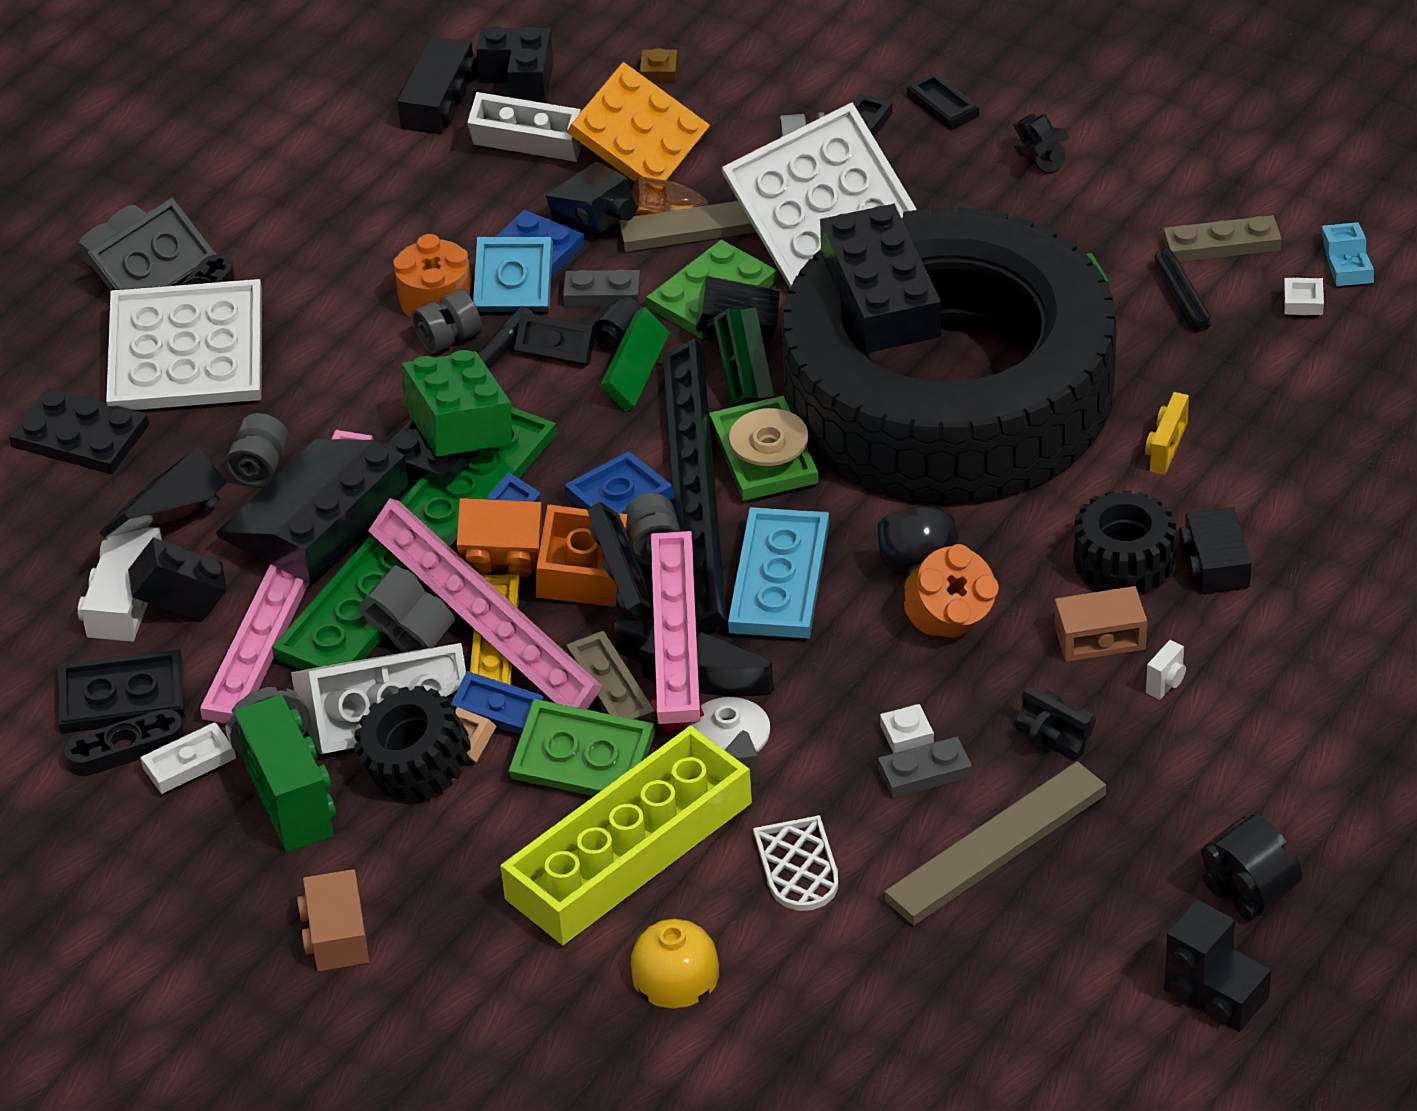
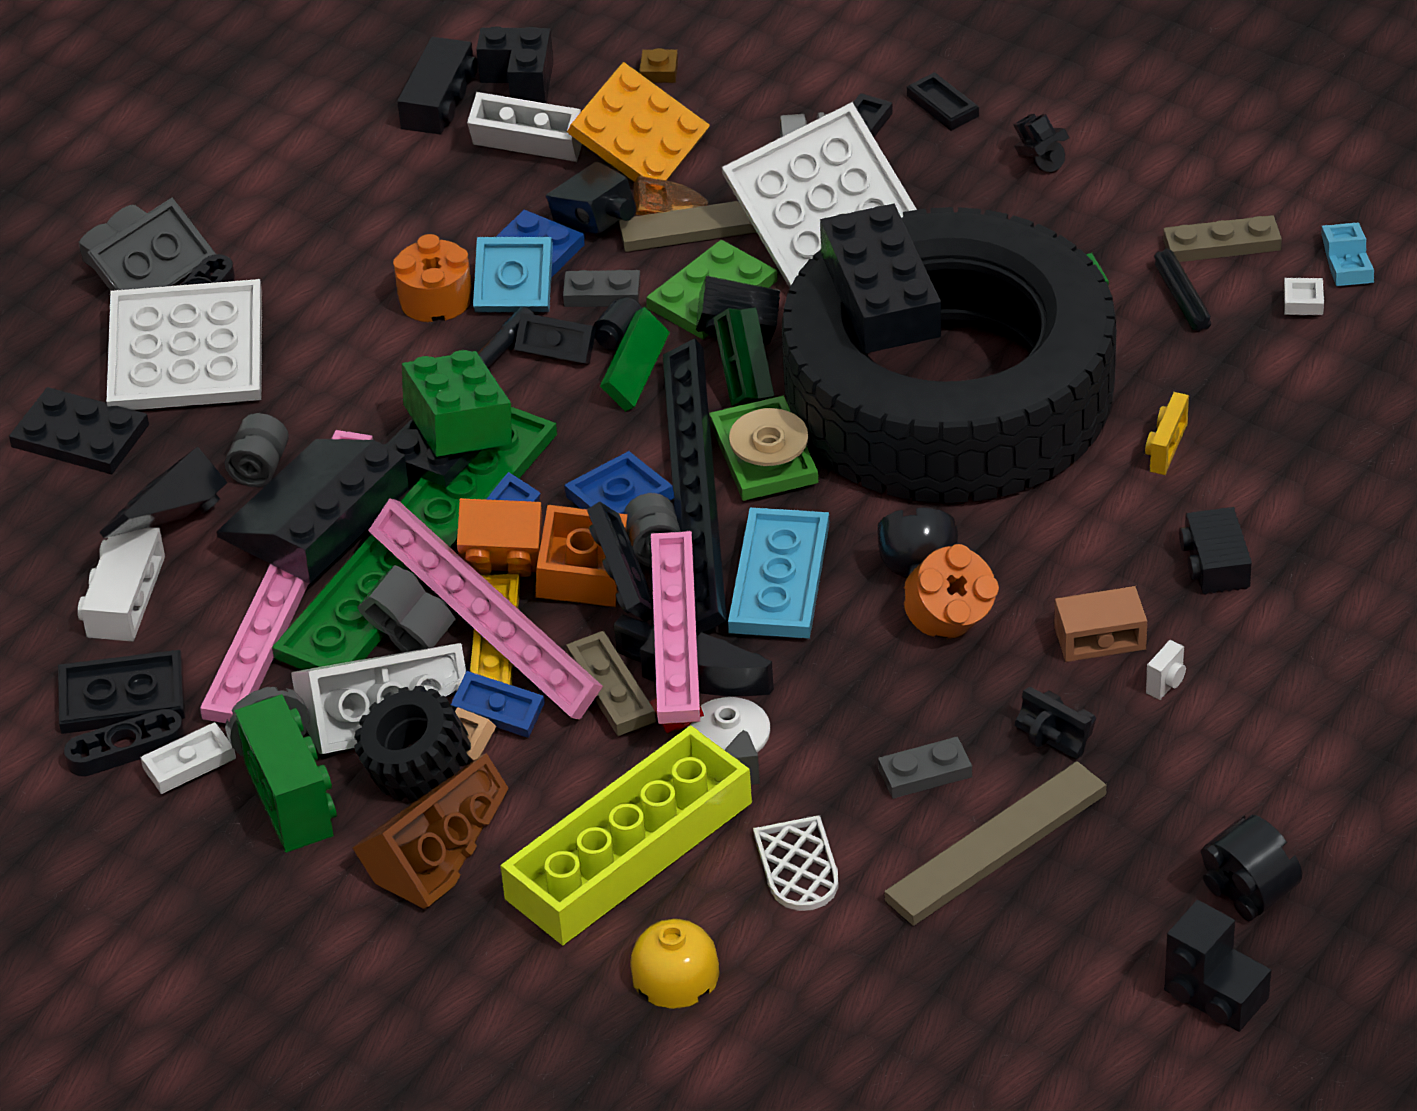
(177, 579): black brick -> none
(334, 919): nougat brick -> none
(428, 841): none -> dark orange wedge
(449, 320): dark grey wheel -> none
(578, 748): bright green plate -> none
(906, 728): white plate -> none
(1124, 541): black tyre -> none

